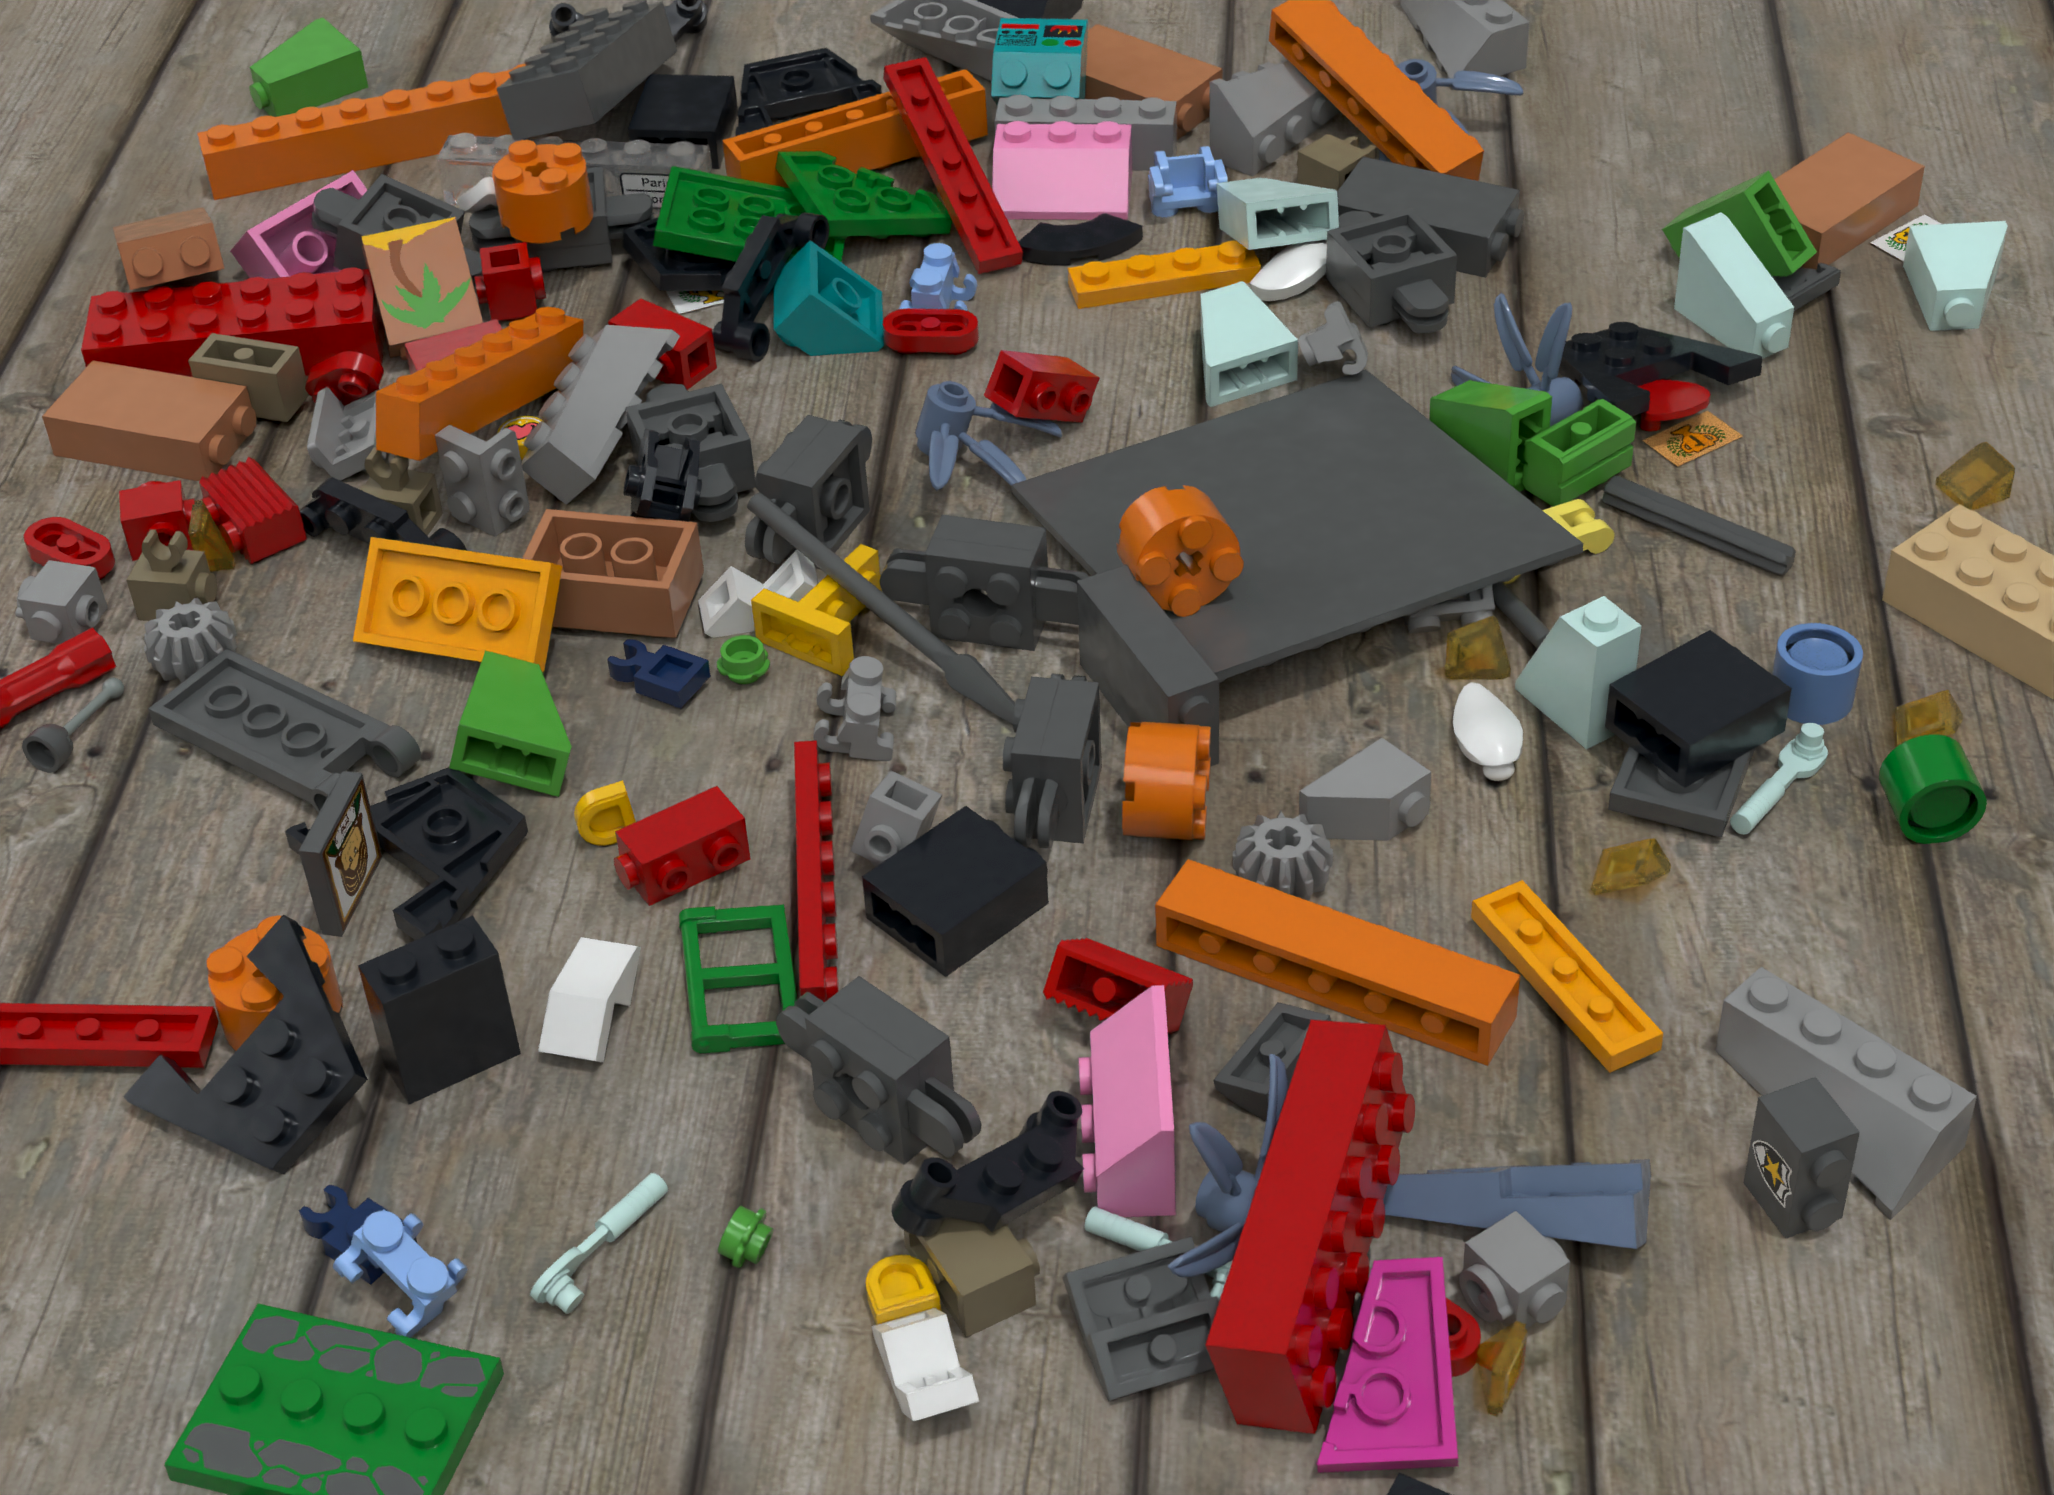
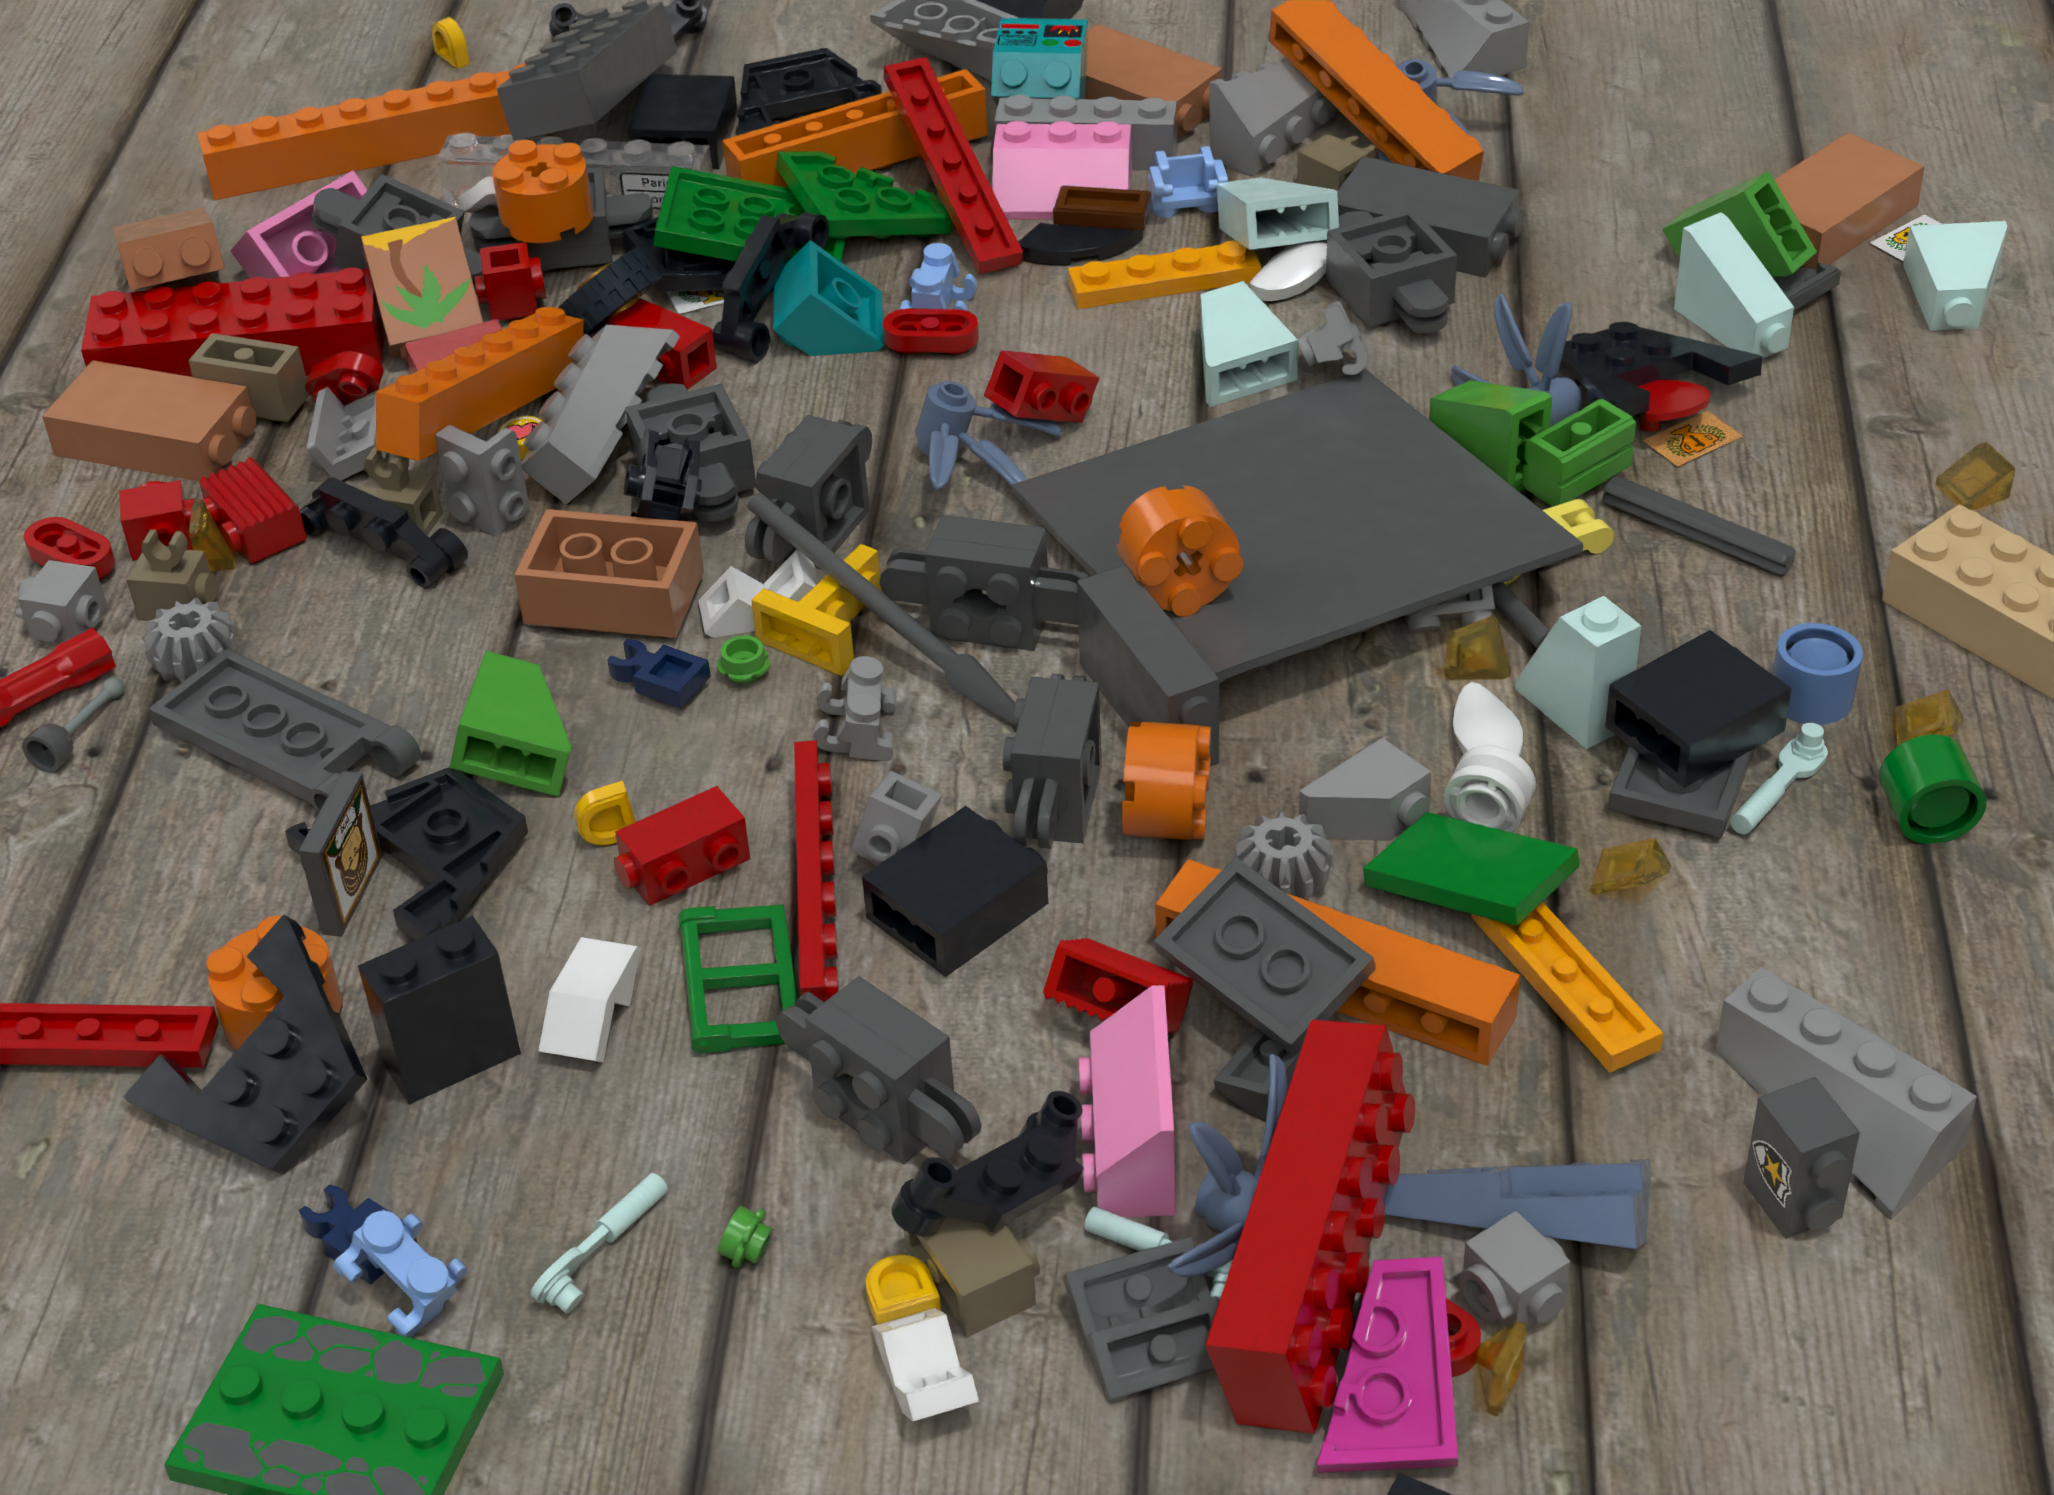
(307, 71): bright green slope -> none
(450, 42): none -> yellow tile
(456, 602): light orange plate -> none
(611, 290): none -> black wheel
(1102, 207): none -> reddish brown tile
(1264, 955): none -> dark grey plate
(1471, 868): none -> green tile
(1490, 788): none -> white wheel

